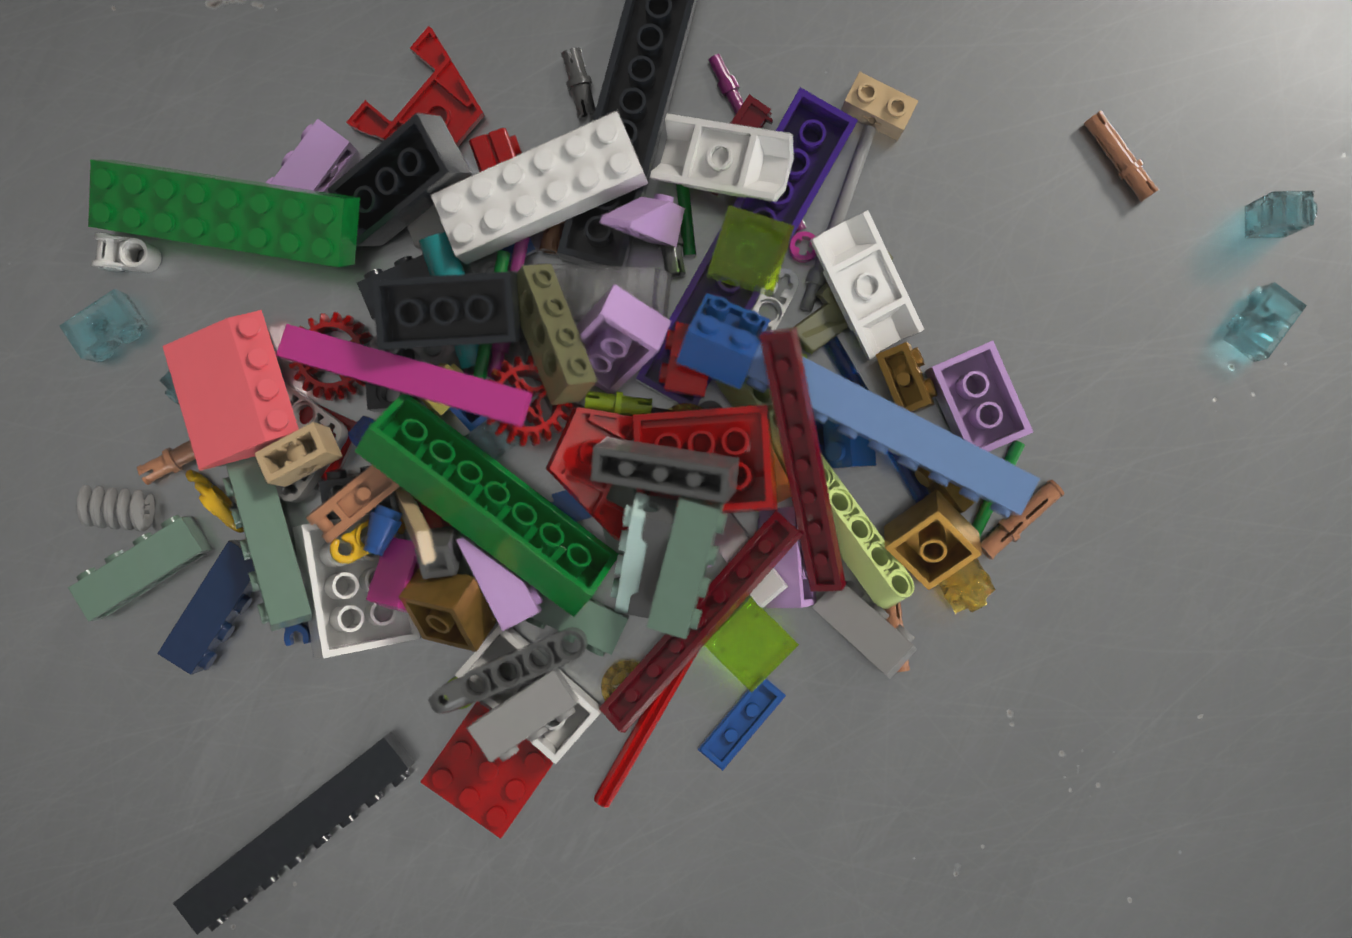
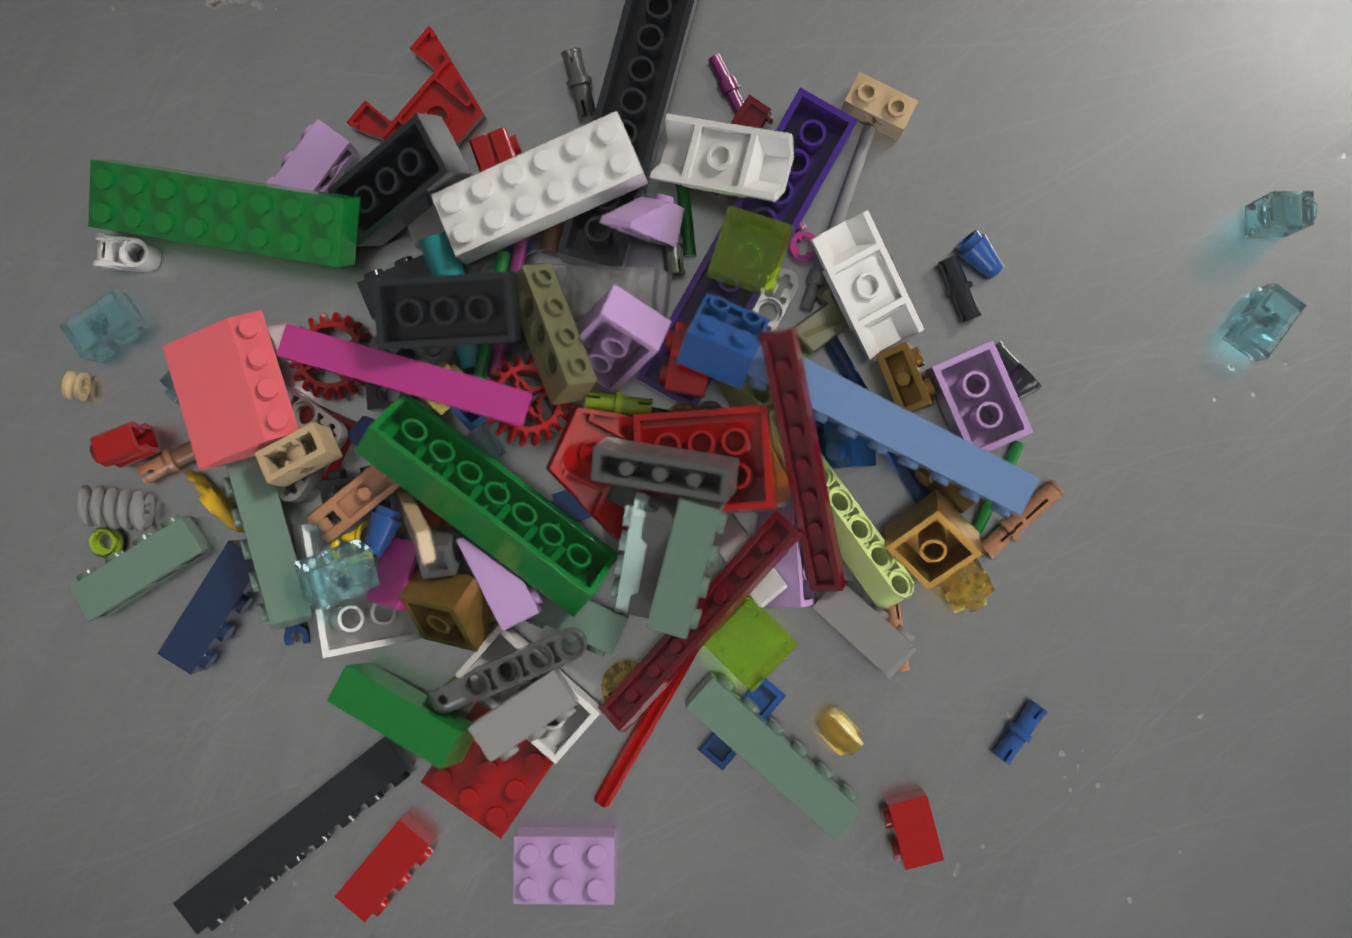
(76, 385): none -> tan bush
(97, 544): none -> lime plate
(125, 445): none -> red brick
(337, 574): none -> clear light blue brick
(386, 868): none -> red brick
(402, 714): none -> green brick
(564, 865): none -> lavender brick
(772, 755): none -> sand green brick
(840, 731): none -> clear yellow brick
(912, 828): none -> red brick
(960, 288): none -> black pin
(980, 254): none -> blue cone
(1019, 732): none -> blue pin
(1021, 378): none -> black bar
(1120, 155): nougat pin -> none

